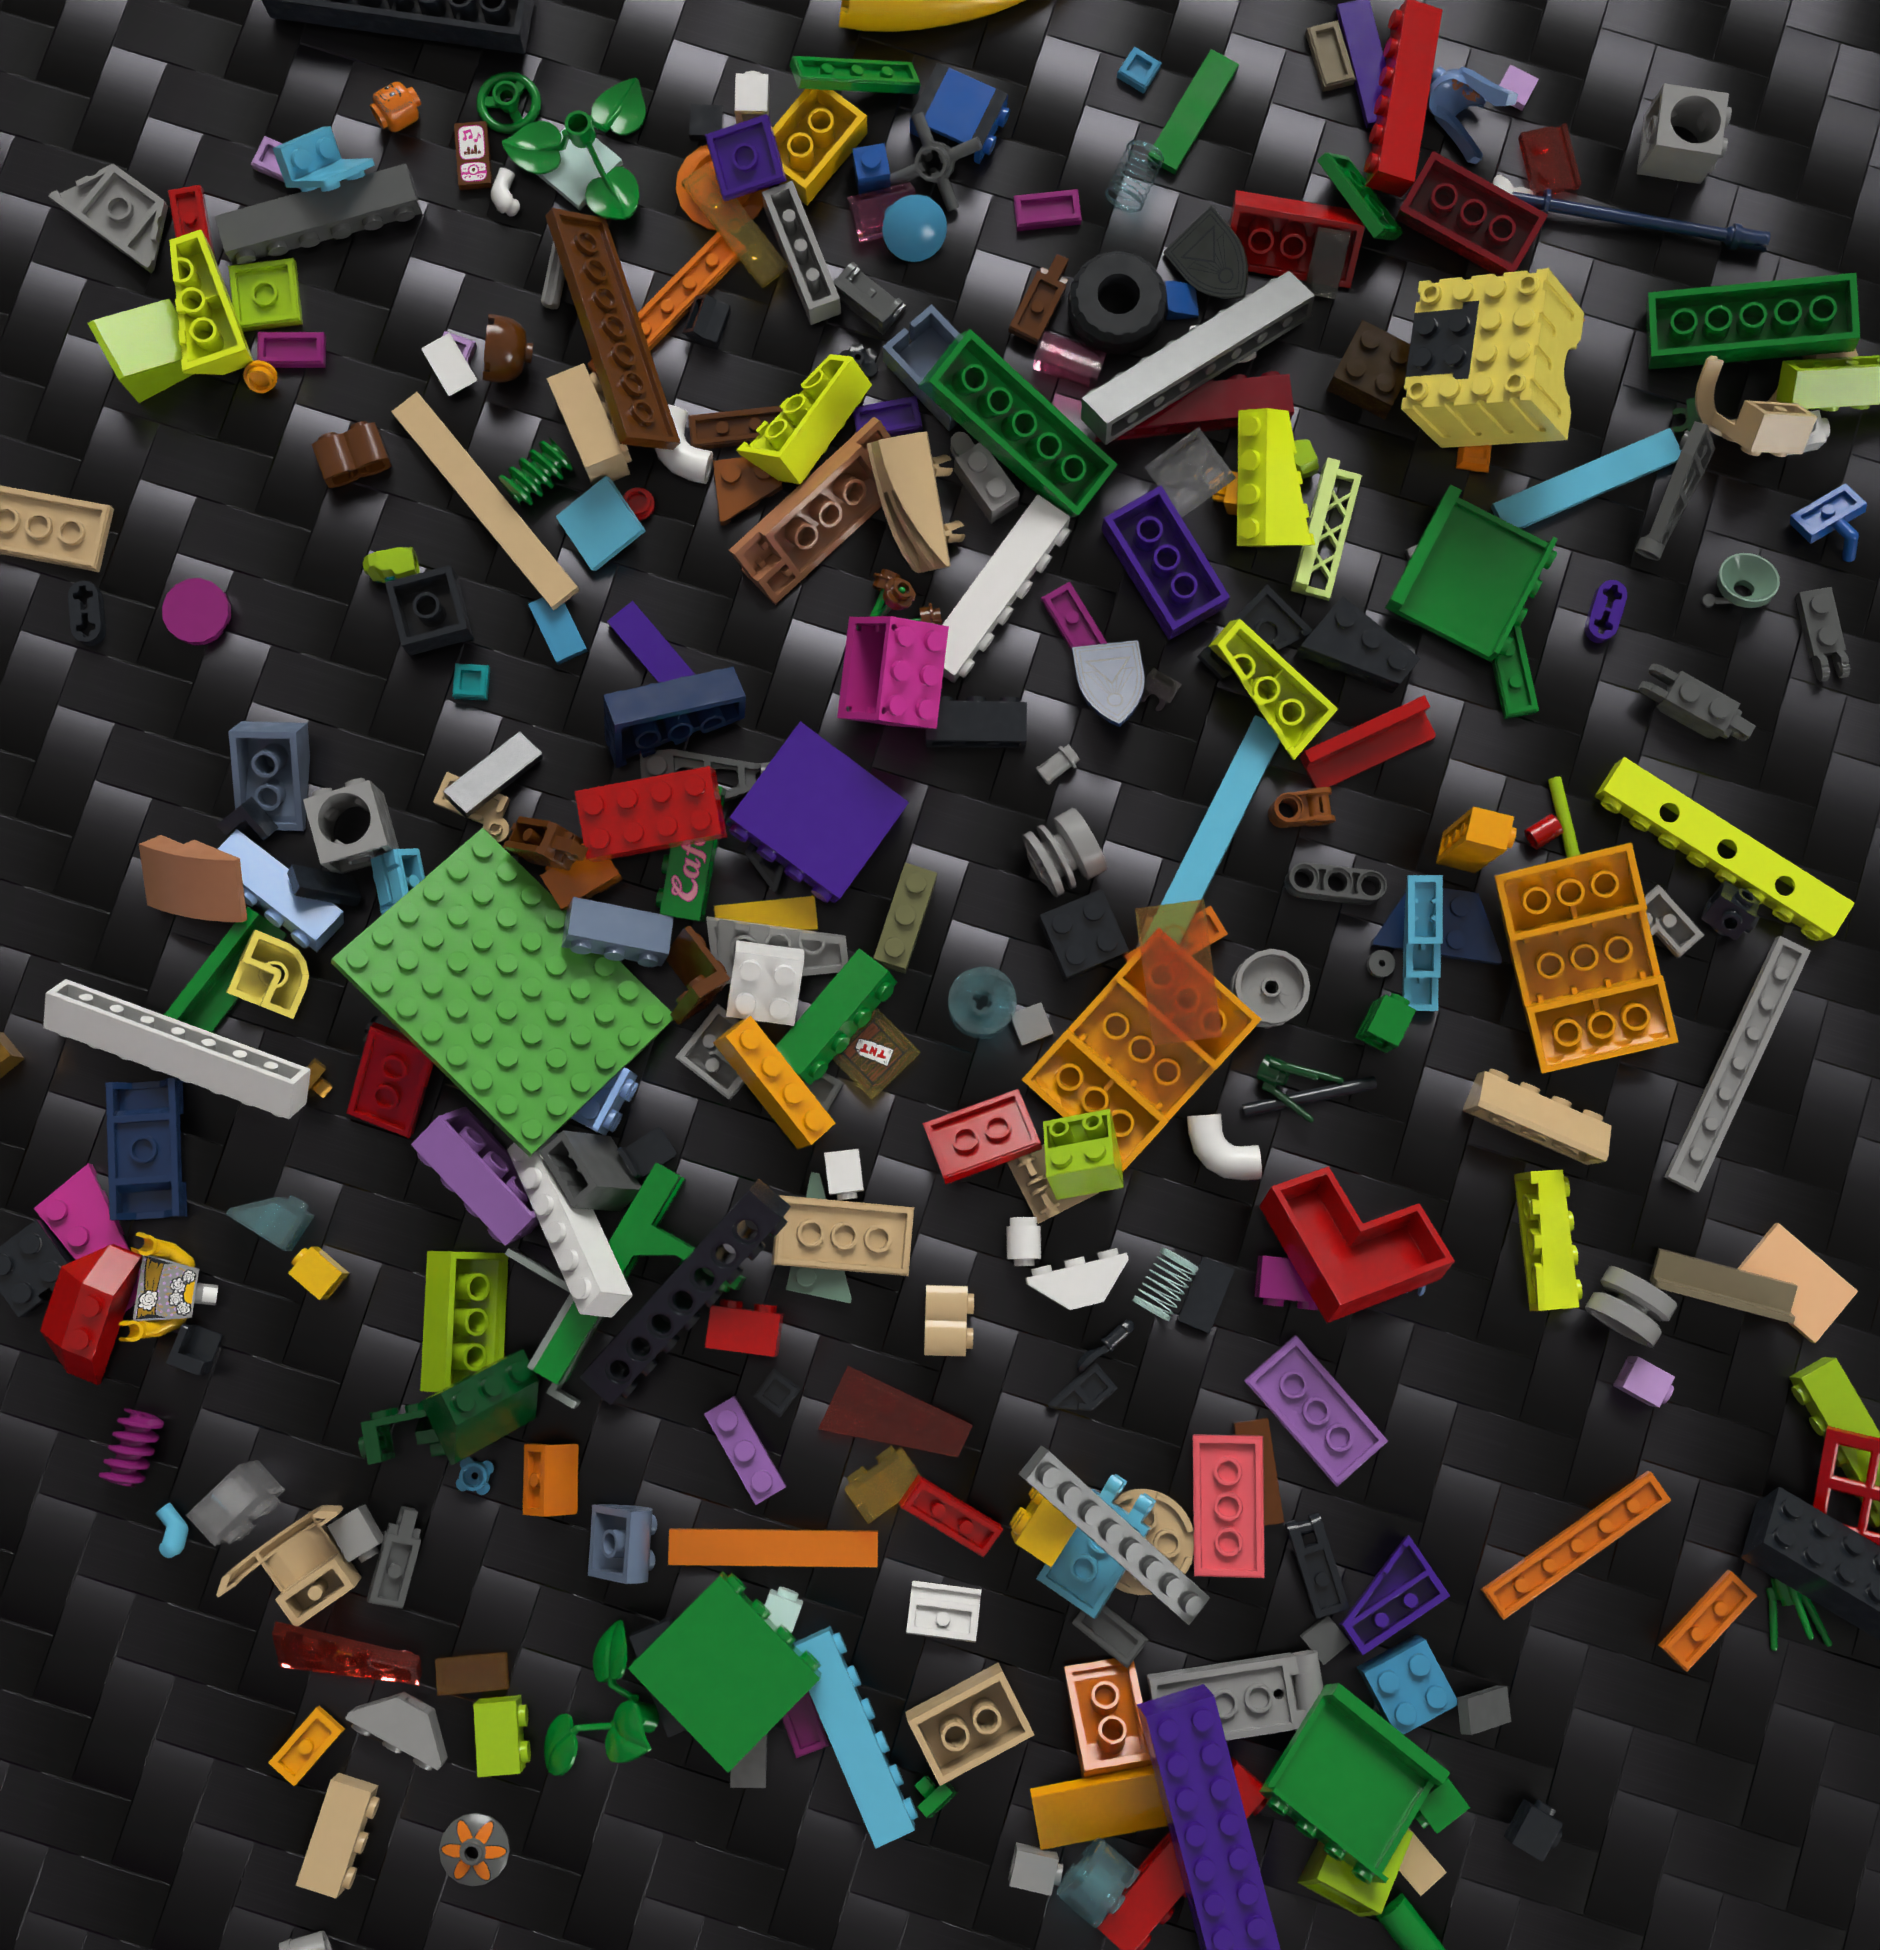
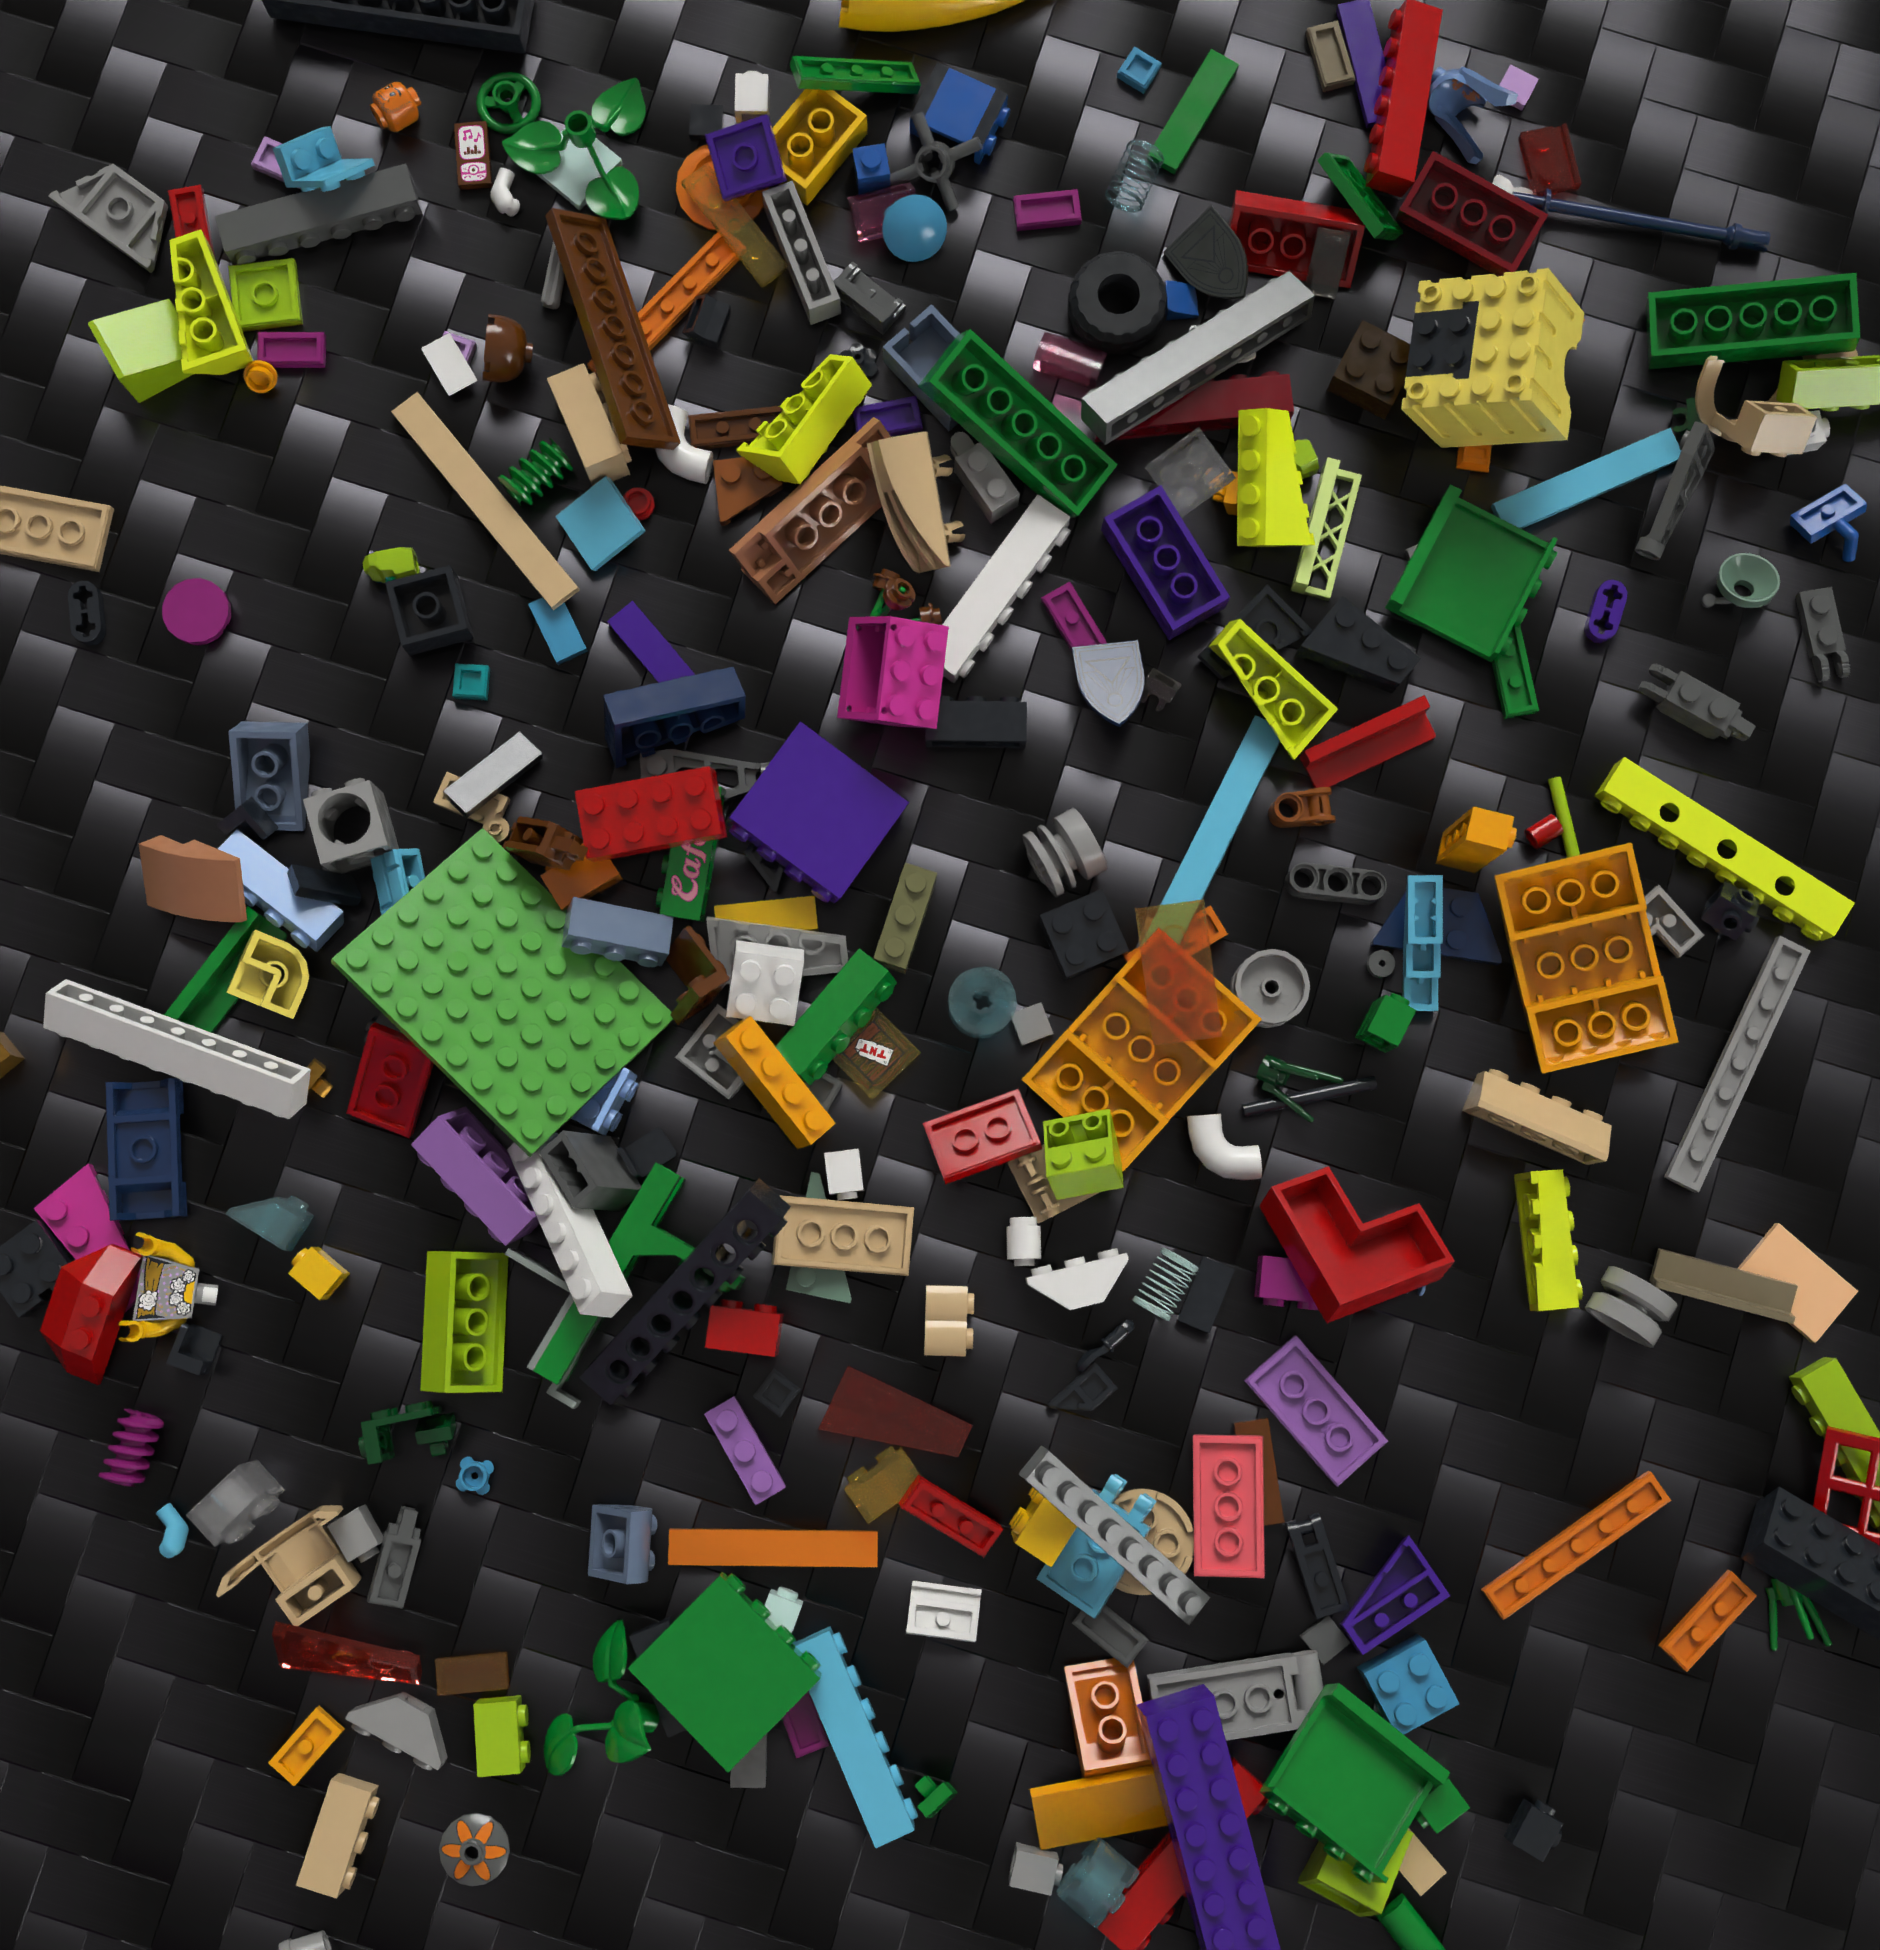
(351, 454): reddish brown brick -> none
(483, 1406): dark green slope -> none
(550, 1479): orange panel -> none
(969, 1724): tan brick -> none
(1040, 301): reddish brown hinge -> none
(1058, 764): light grey pin -> none
(1483, 1710): dark grey tile -> none
(1645, 1382): lavender brick -> none
(1695, 109): light grey brick -> none

